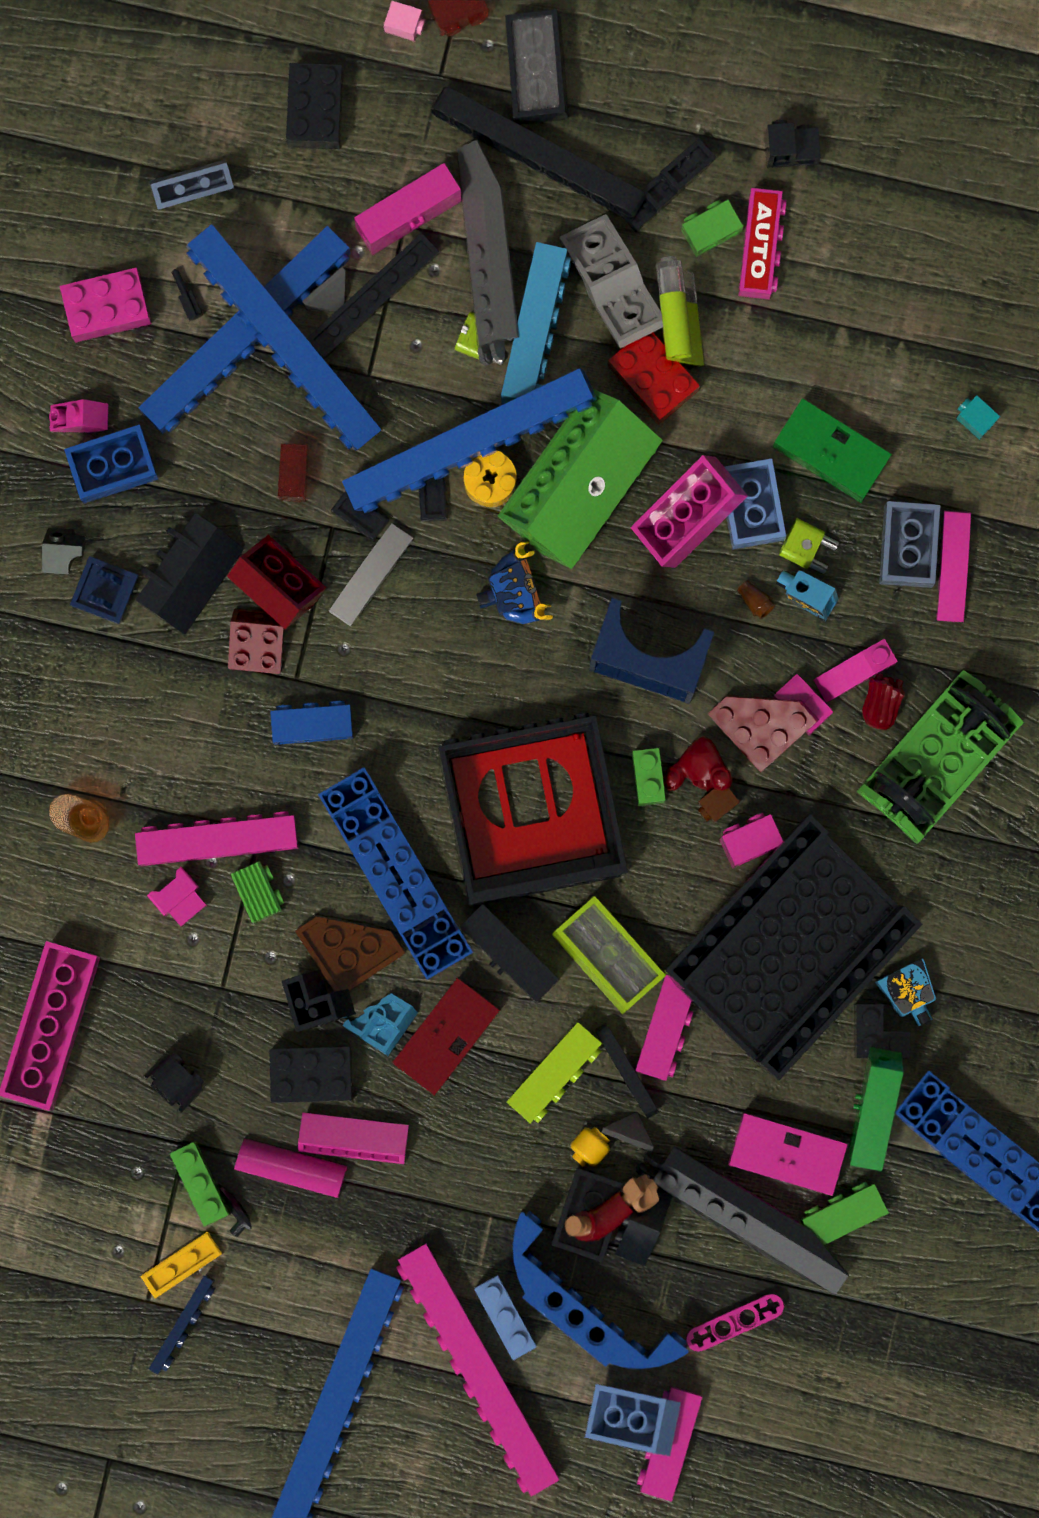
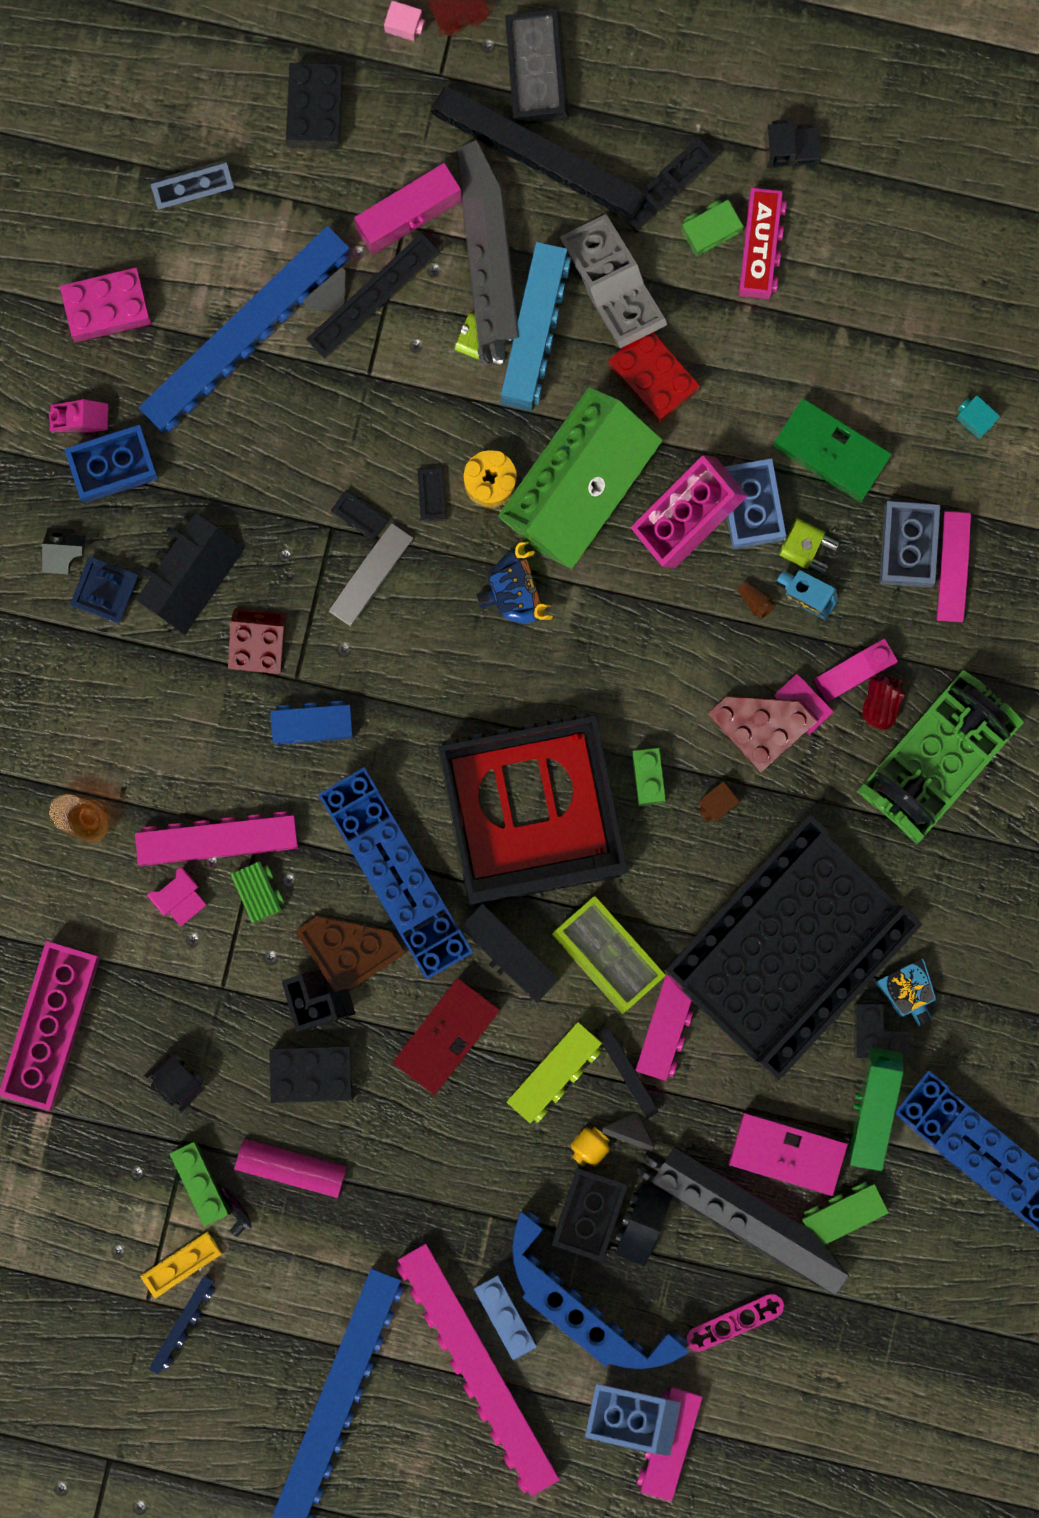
(187, 298): black axle -> none
(276, 581): dark red brick -> none
(283, 338): blue brick -> none
(293, 472): clear red brick -> none
(353, 1138): dark pink brick -> none
(383, 1023): dark azure slope -> none
(470, 440): blue brick -> none
(606, 1217): piece -> none
(620, 660): dark blue piece -> none
(679, 312): lime door -> none
(701, 765): dark red head -> none
(751, 840): dark pink brick -> none

